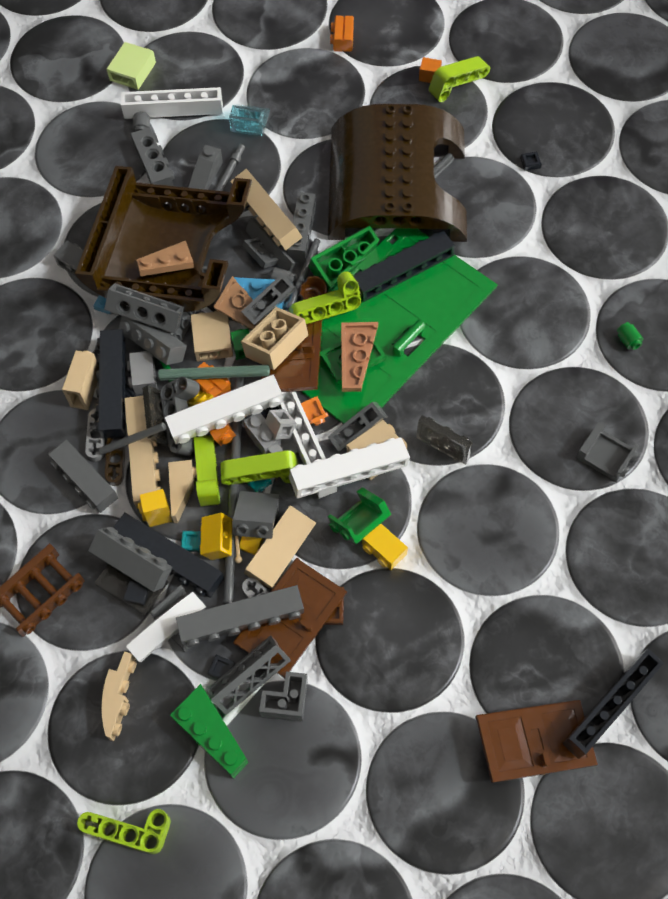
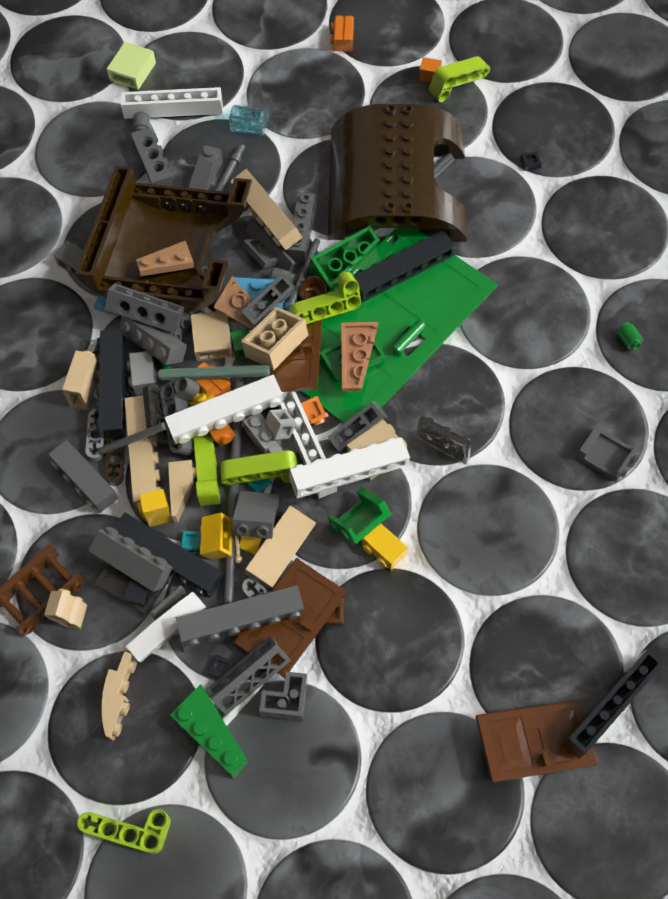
(65, 609): none -> tan brick

